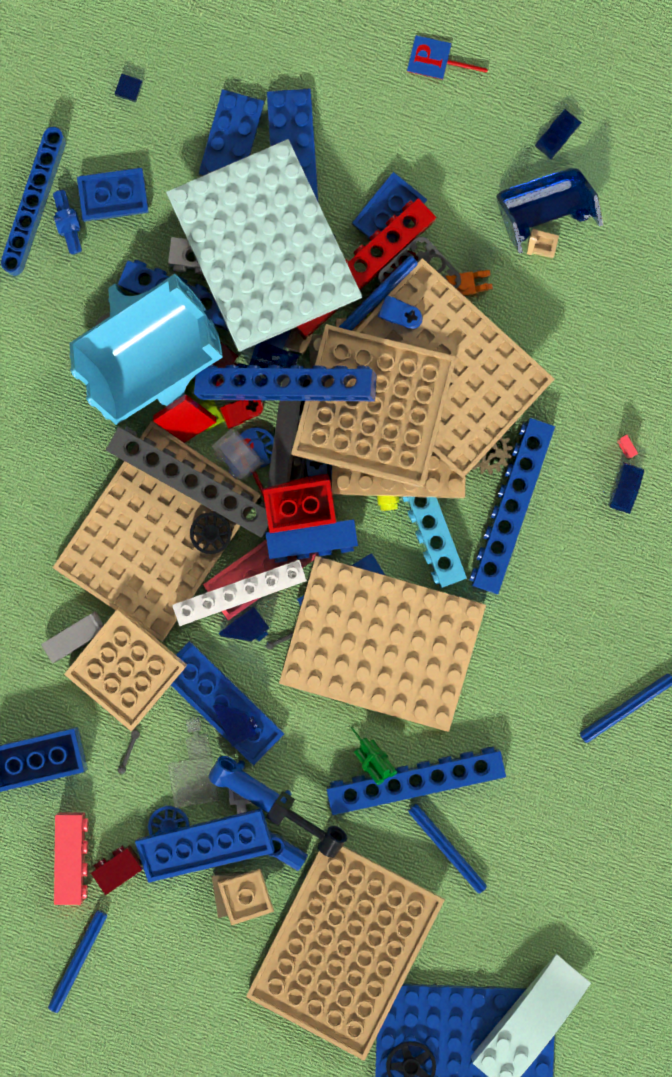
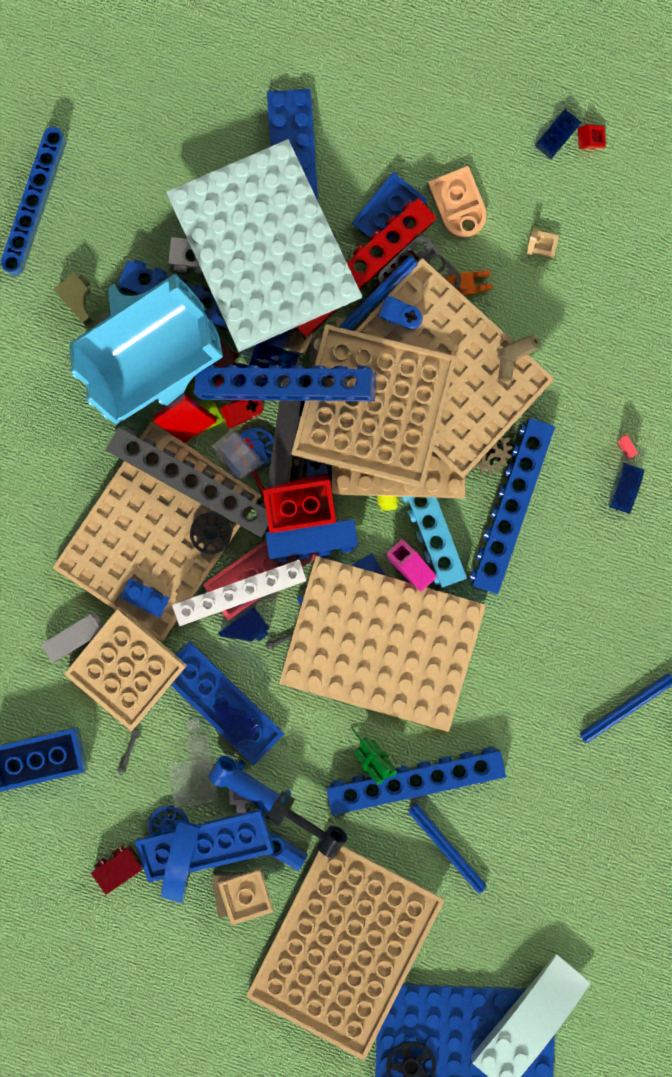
(67, 222): blue axle -> none
(69, 858): coral brick -> none
(74, 294): none -> olive arch
(77, 961): blue axle -> none
(112, 194): blue plate -> none
(128, 88): clear blue tile -> none
(145, 598): none -> blue plate
(179, 861): none -> blue slope
(231, 131): blue plate -> none
(411, 565): none -> dark pink slope
(431, 56): blue piece -> none
(458, 201): none -> light nougat tile
(513, 352): none -> dark tan arm
(545, 201): clear blue windscreen -> none
(591, 137): none -> red slope

